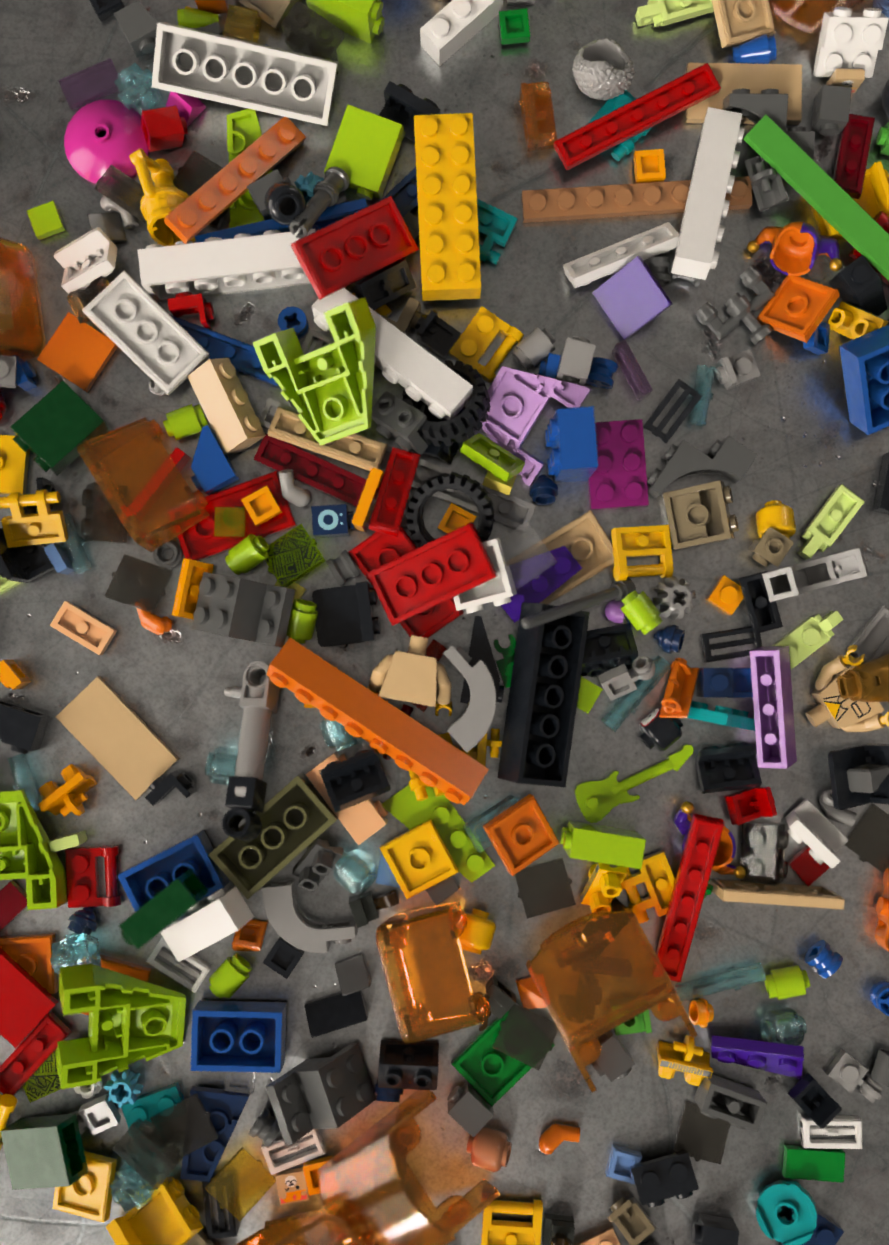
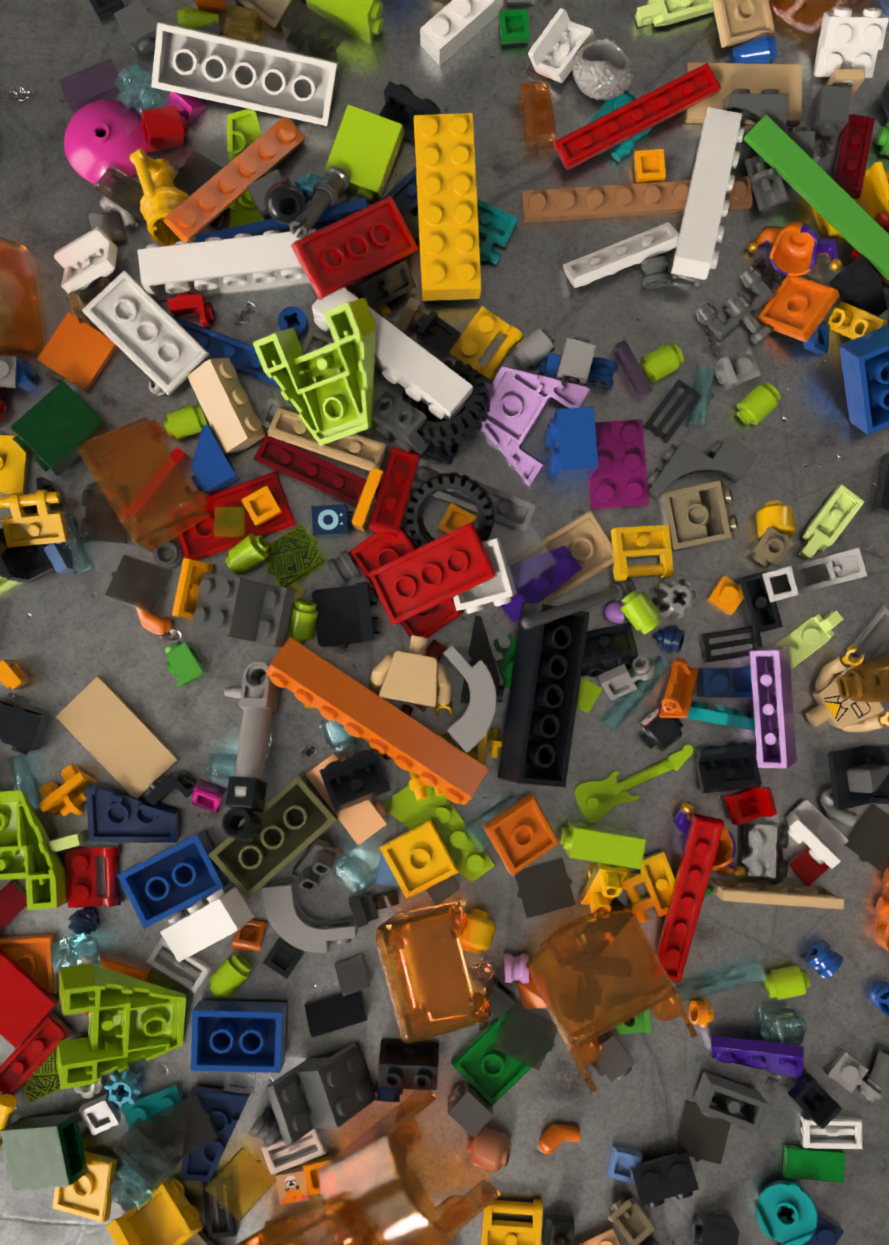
(46, 220): lime tile -> none
(83, 628): light nougat plate -> none
(127, 818): none -> dark blue wing
(163, 909): dark green brick -> none
(184, 663): none -> bright green brick
(208, 795): none -> dark pink slope
(292, 492): light grey arm -> none
(492, 457): lime plate -> none
(498, 484): light yellow tile -> none
(515, 968): none -> lavender wheel
(543, 490): dark blue plate -> none
(558, 45): none -> white bracket
(632, 297): tile -> none
(661, 361): none -> lime brick
(683, 1058): yellow hips -> none
(758, 404): none -> lime brick

